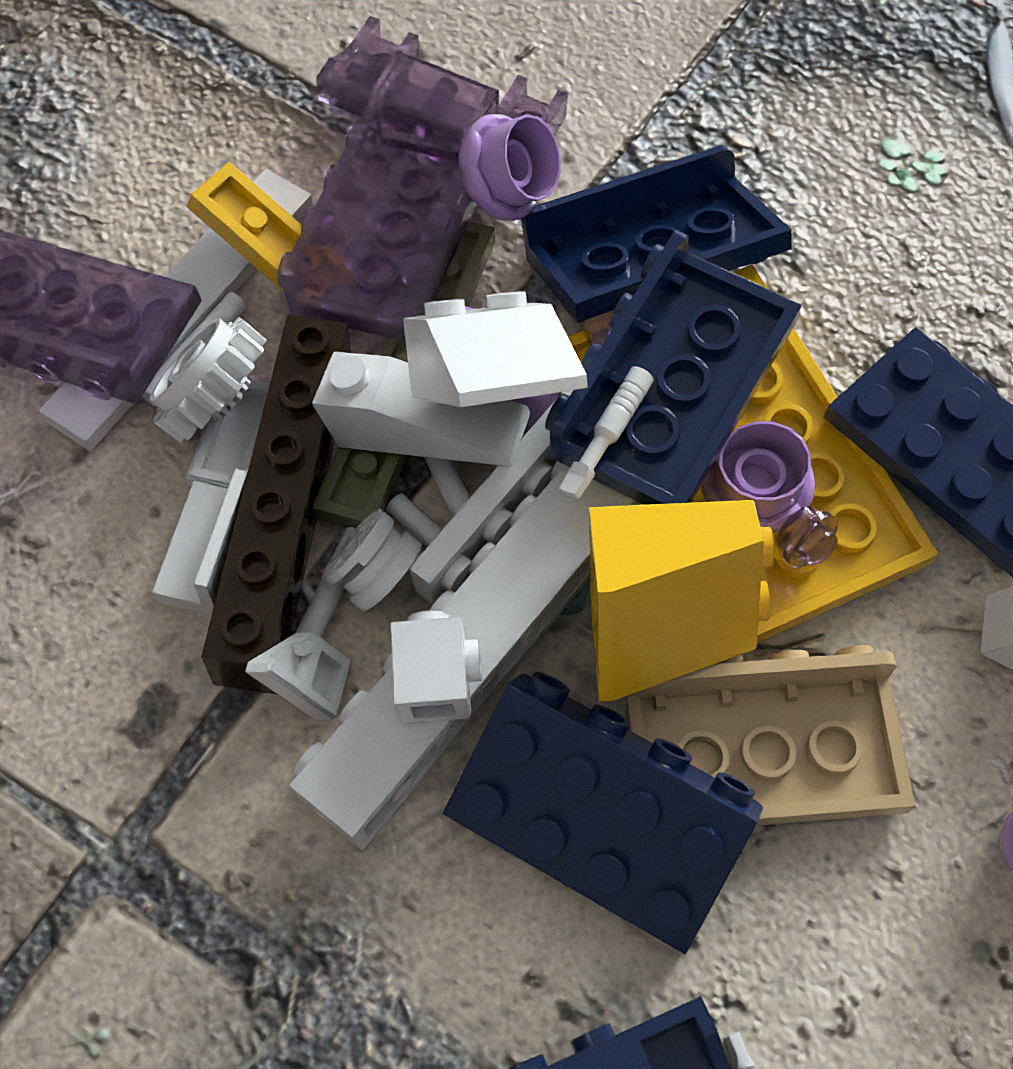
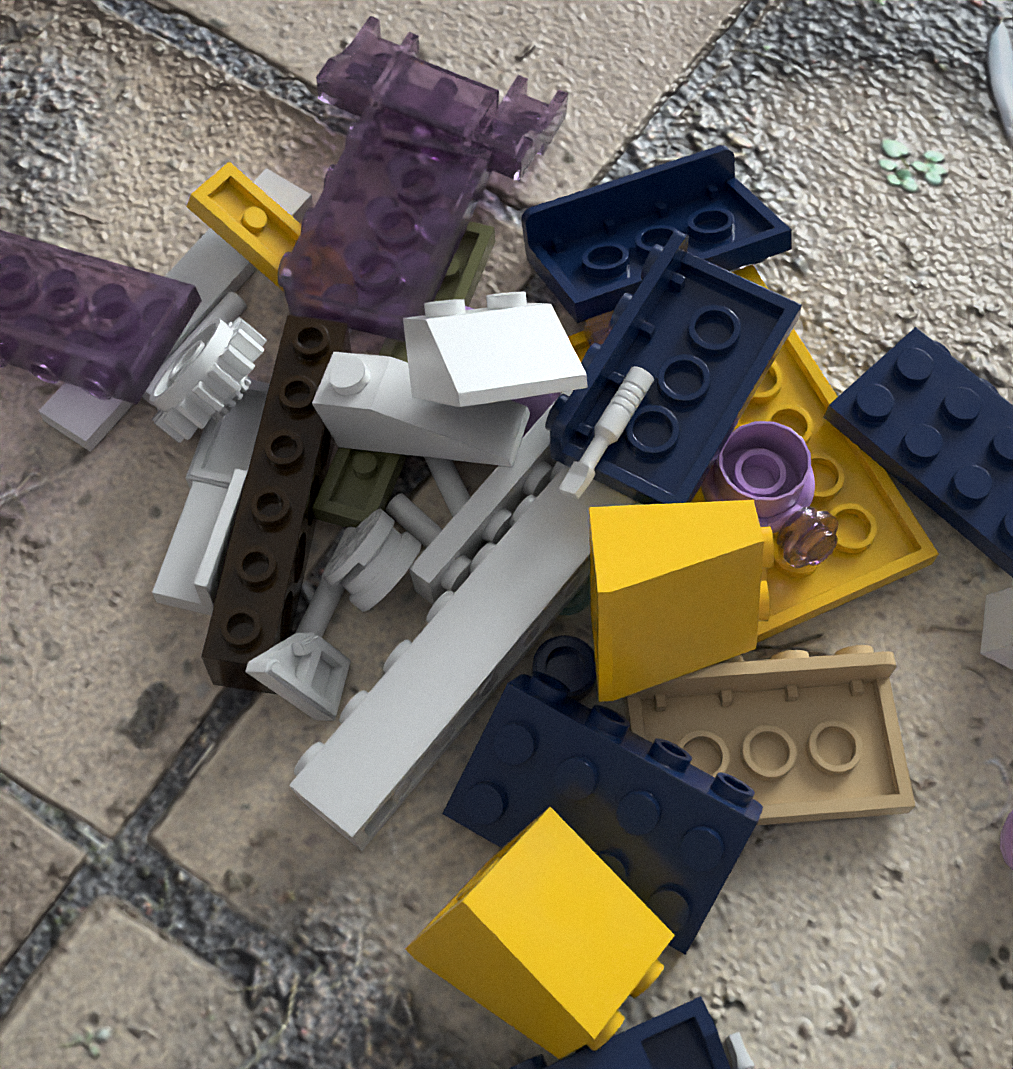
(433, 667): white brick -> none
(509, 164): lavender piece -> none
(547, 939): none -> yellow slope
(569, 662): none -> dark blue tile

